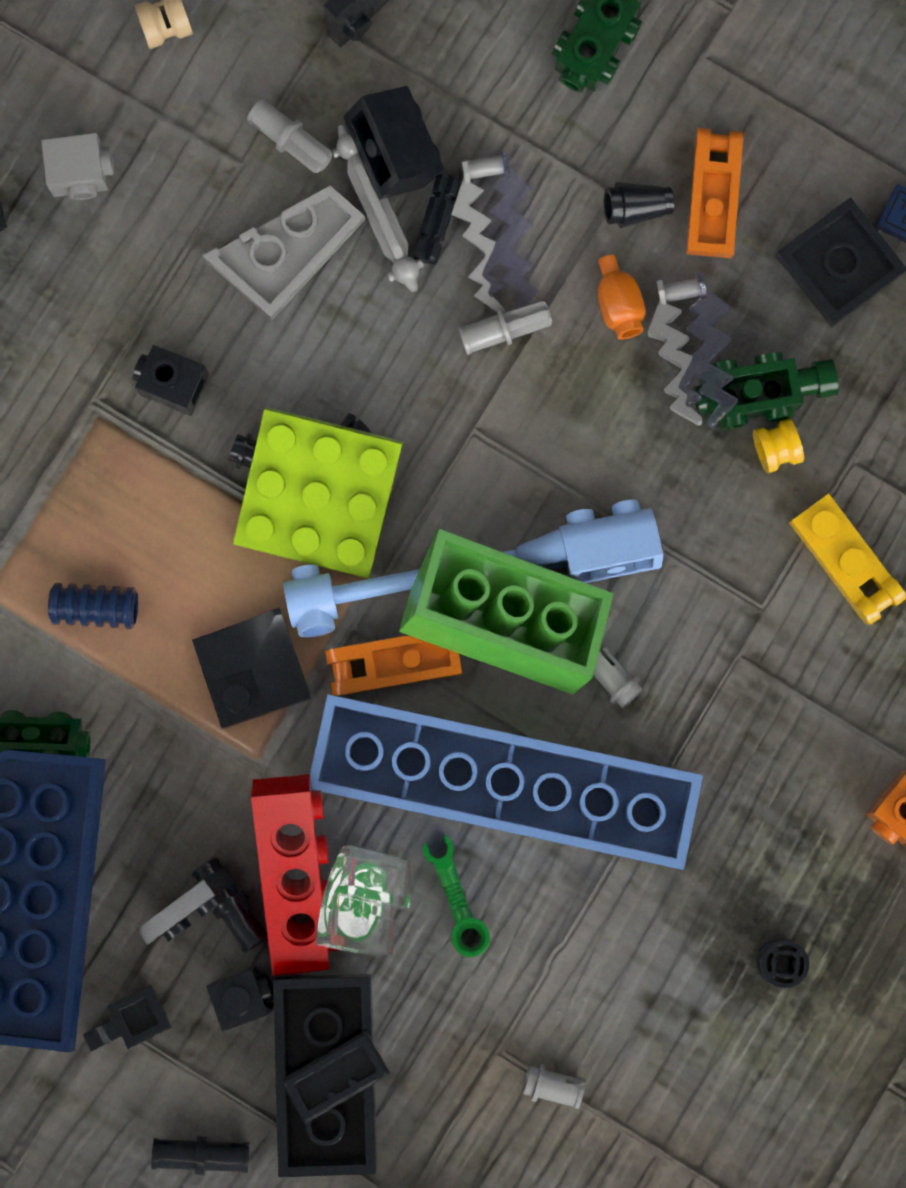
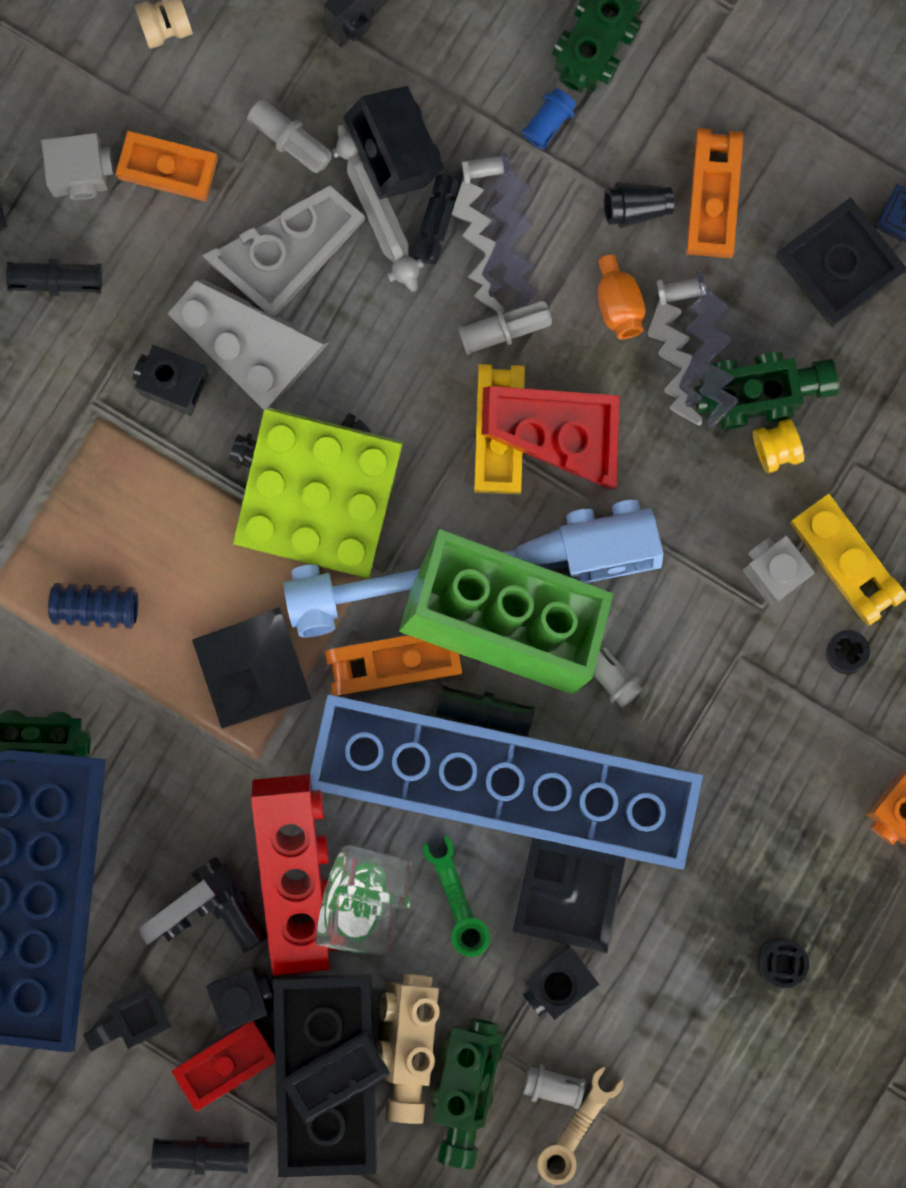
(54, 277): none -> black pin
(166, 166): none -> orange plate
(224, 1065): none -> red plate
(248, 344): none -> light grey wing
(403, 1039): none -> tan brick
(463, 1079): none -> dark green brick
(485, 710): none -> black pin
(497, 465): none -> yellow plate
(549, 118): none -> blue pin
(557, 427): none -> red wing
(569, 895): none -> black plate
(576, 1129): none -> tan brick
(580, 977): none -> black brick
(777, 569): none -> light grey brick
(853, 638): none -> black bush

